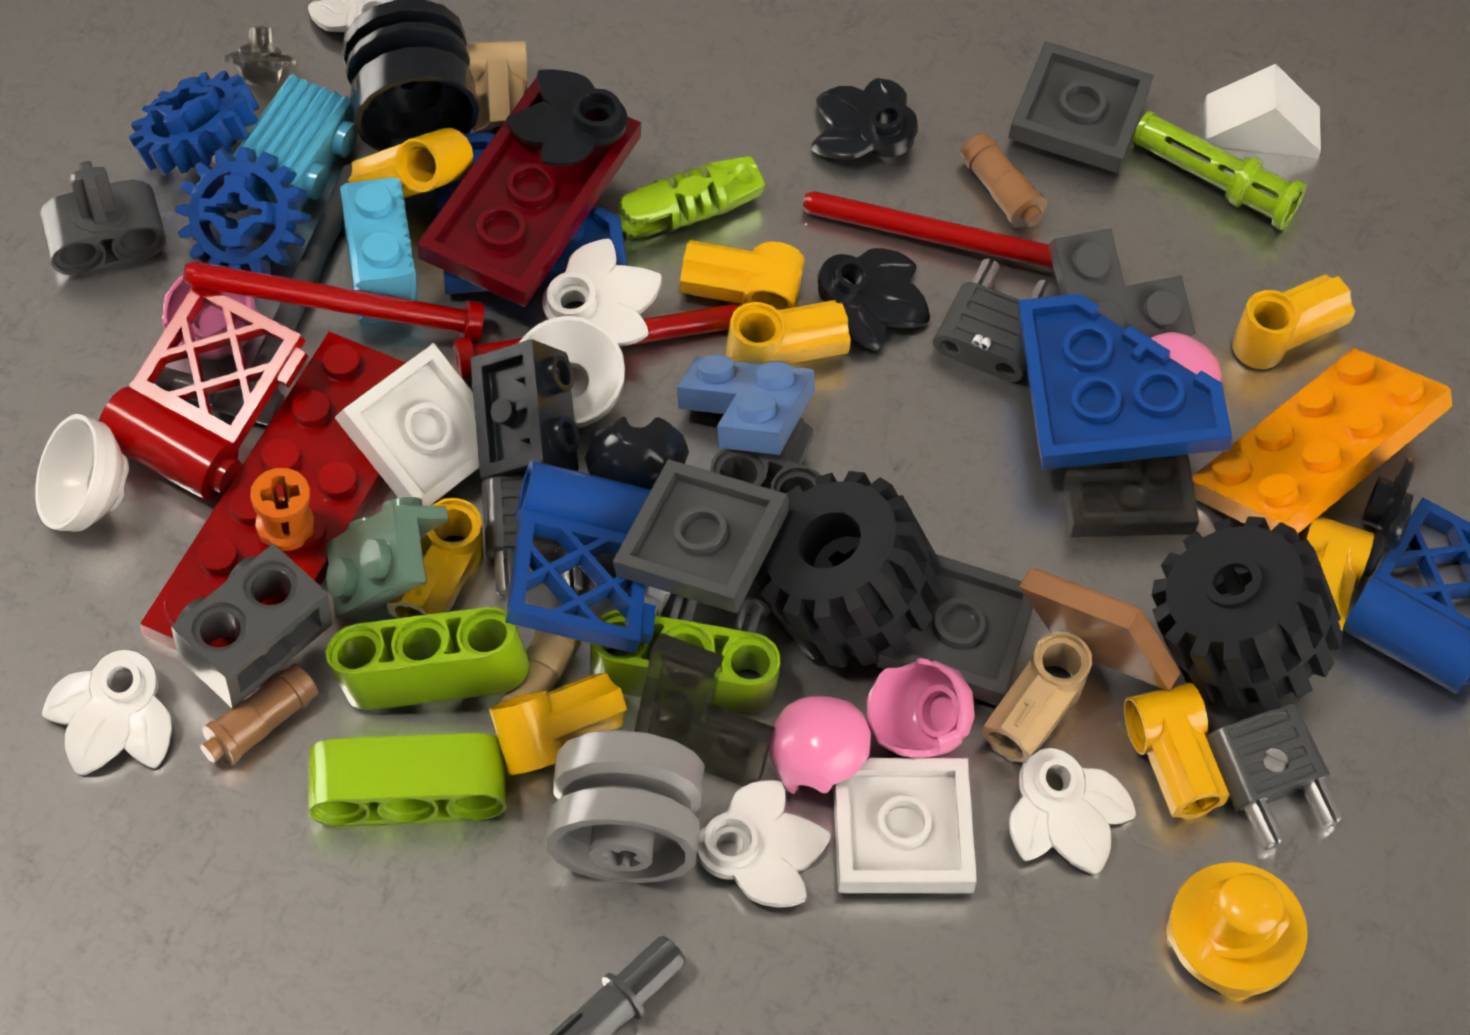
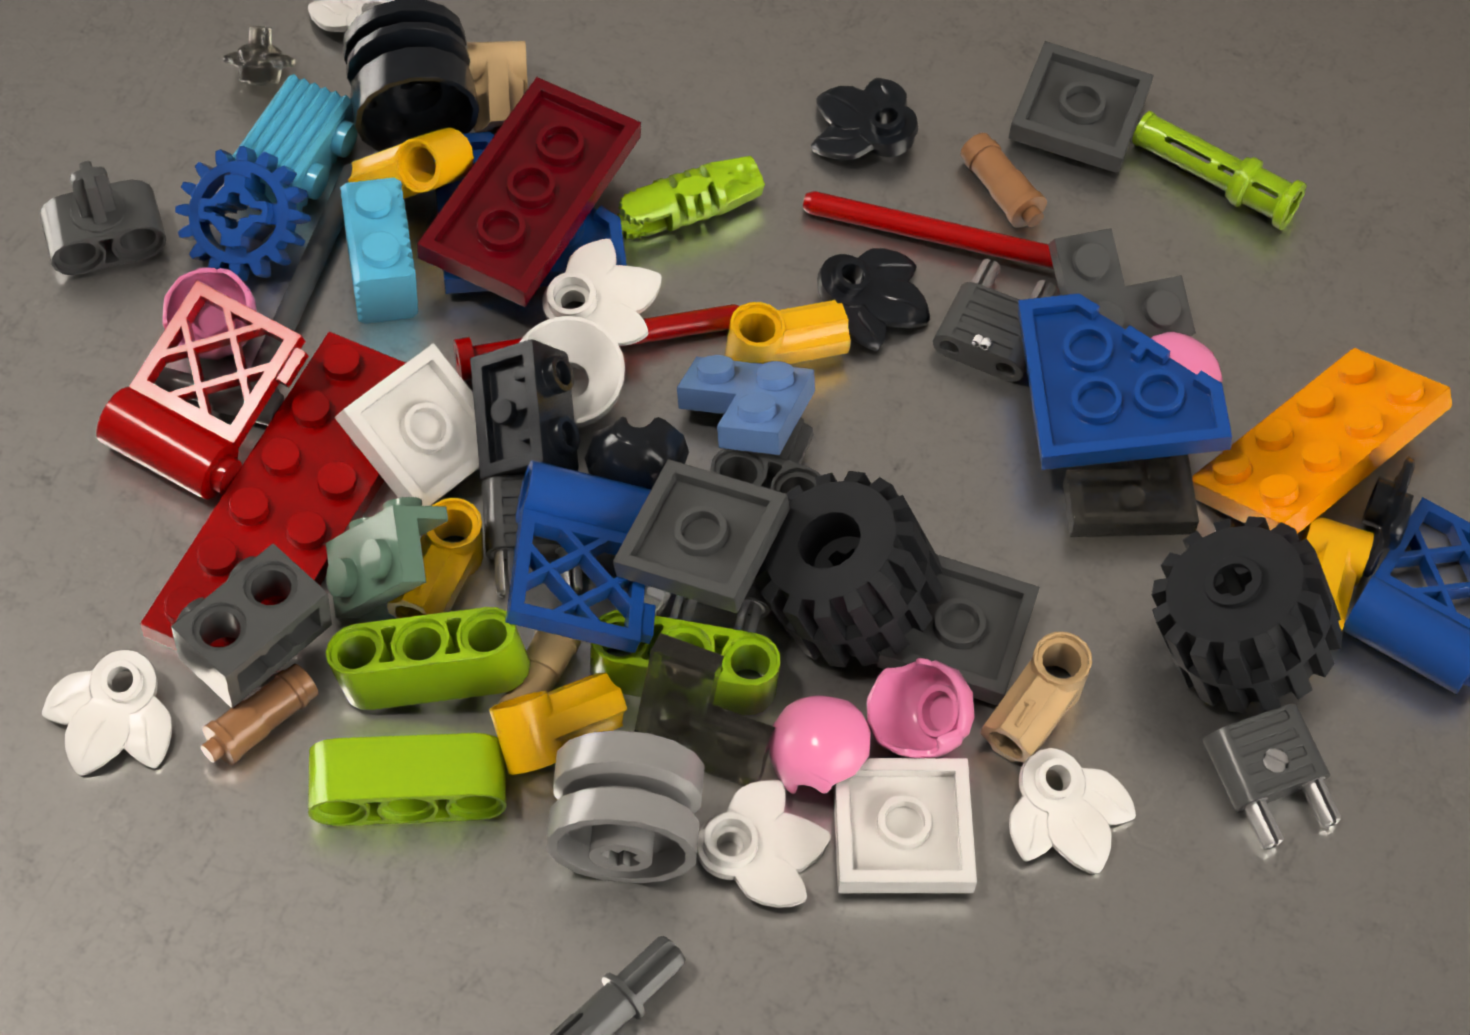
(79, 475): white piece -> none
(194, 122): blue gear -> none
(291, 508): orange bush -> none
(465, 321): red bar -> none
(568, 117): black plate -> none
(742, 276): yellow piece -> none
(1110, 627): medium nougat tile -> none
(1173, 735): yellow piece -> none
(1237, 929): yellow plate -> none
(1263, 116): white slope -> none
(1290, 318): yellow piece -> none

